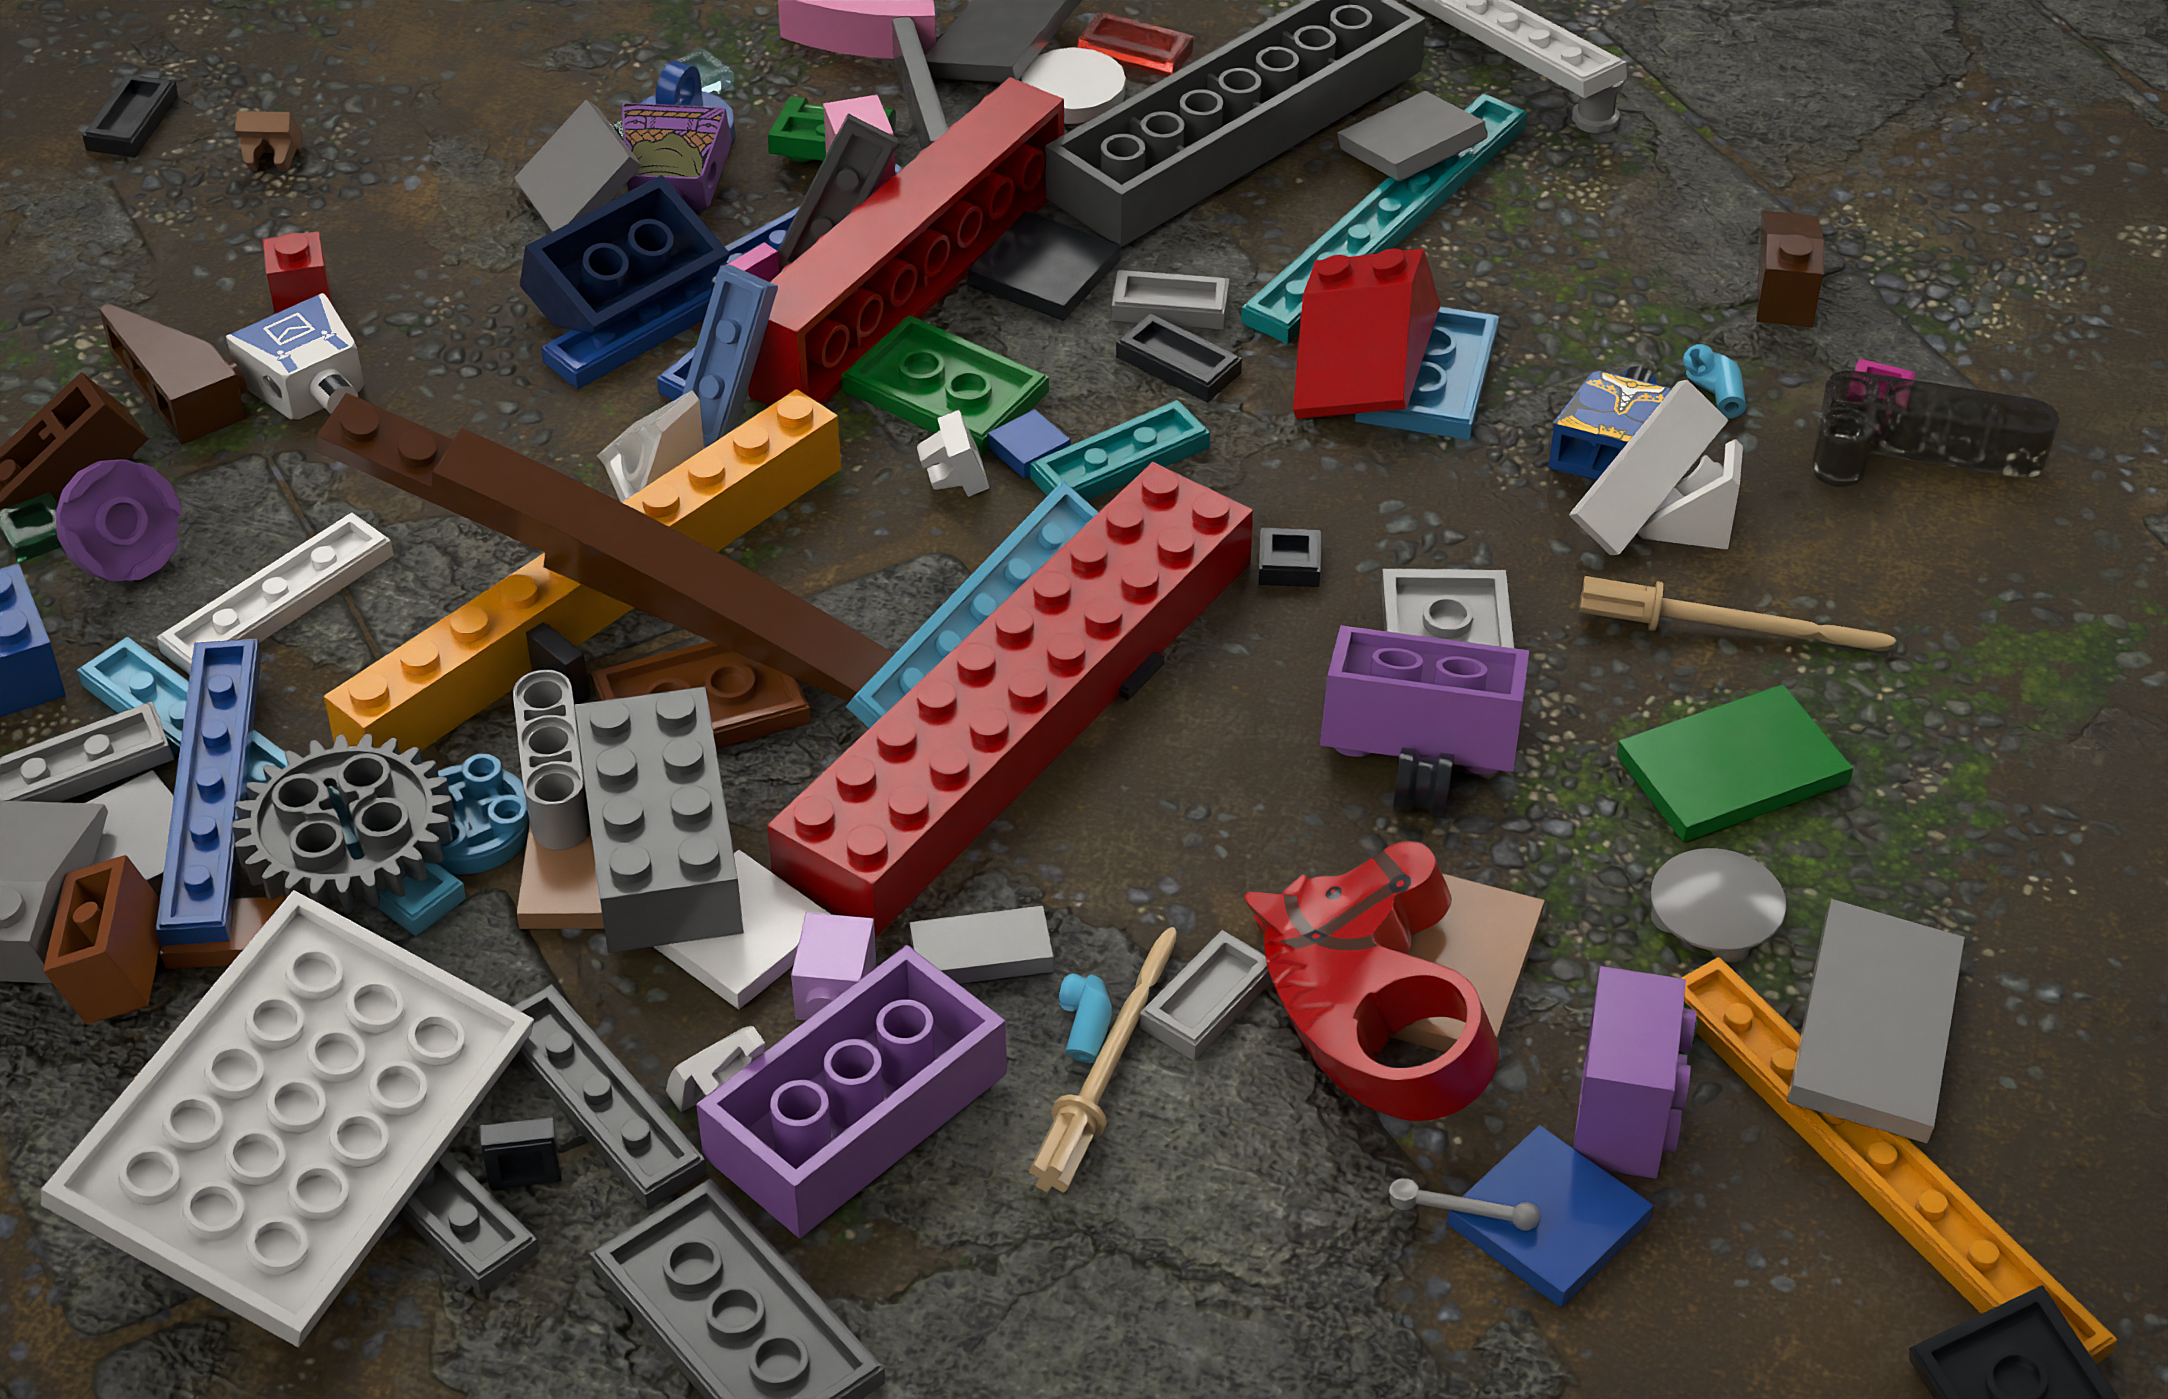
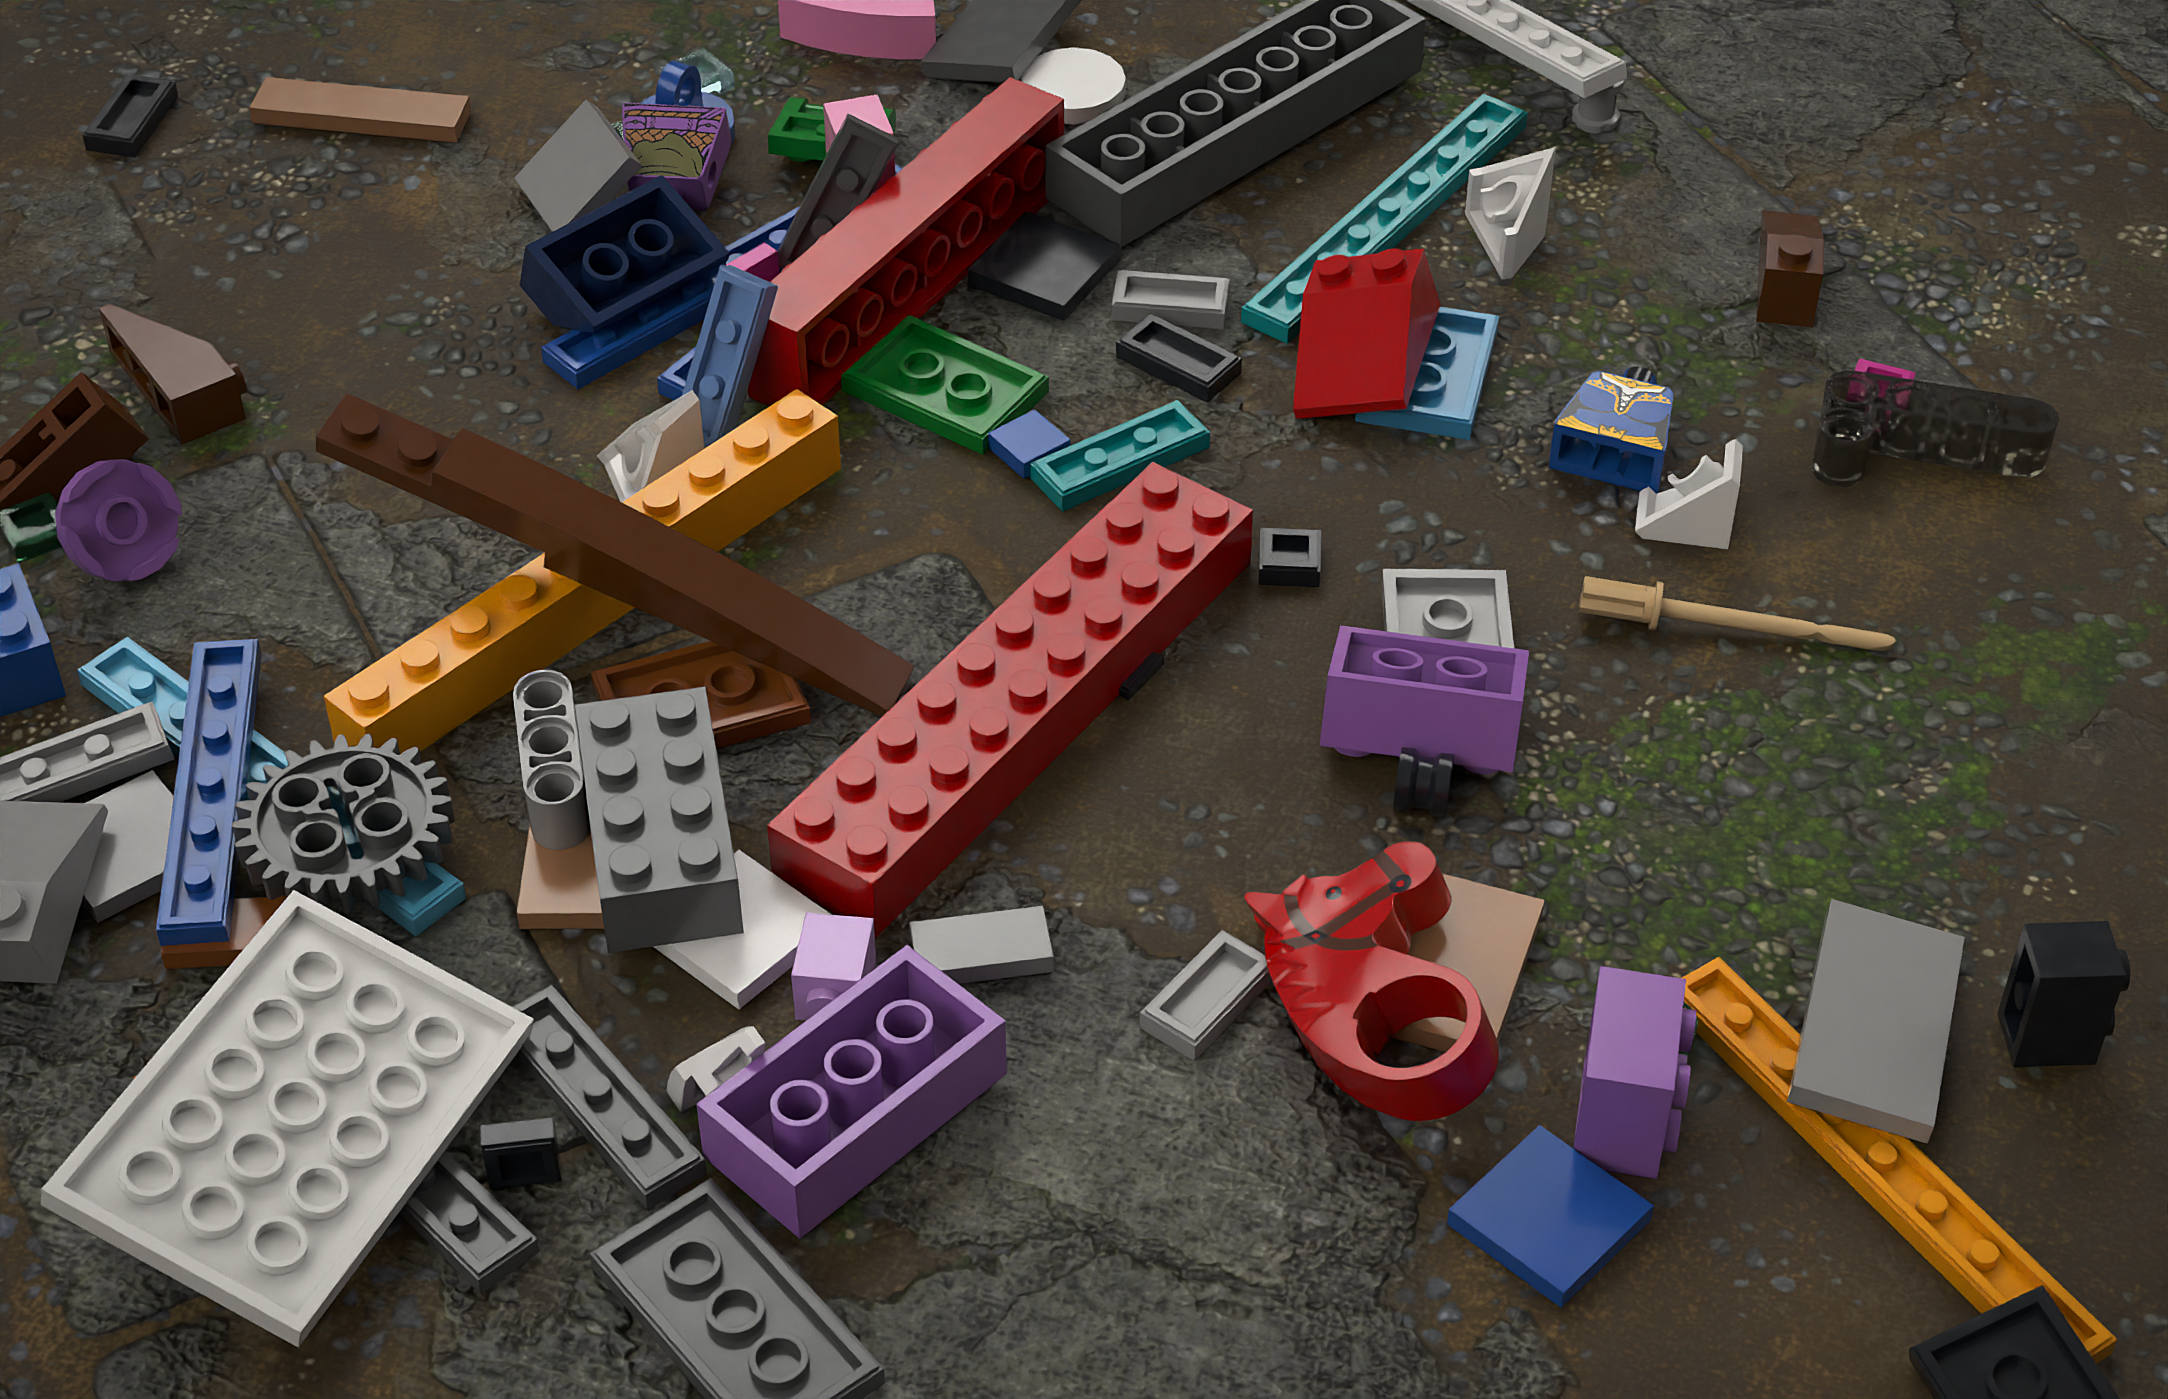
(104, 940): dark orange brick -> none
(268, 134): medium nougat tile -> none
(282, 589): white tile -> none
(295, 269): red brick -> none
(299, 358): white torso -> none
(360, 109): none -> medium nougat tile
(488, 814): dark azure tile -> none
(554, 652): black tile -> none
(917, 83): tile -> none
(957, 456): white tile -> none
(995, 580): medium azure tile -> none
(1078, 1117): tan piece -> none
(1093, 1015): medium azure arm -> none
(1137, 44): clear red tile -> none
(1406, 1195): light grey hinge -> none
(1412, 135): light grey tile -> none
(1510, 207): none -> white slope
(1648, 467): white tile -> none
(1717, 901): light grey dish -> none
(1718, 376): medium azure arm -> none
(1733, 762): green tile -> none
(2062, 993): none -> black brick

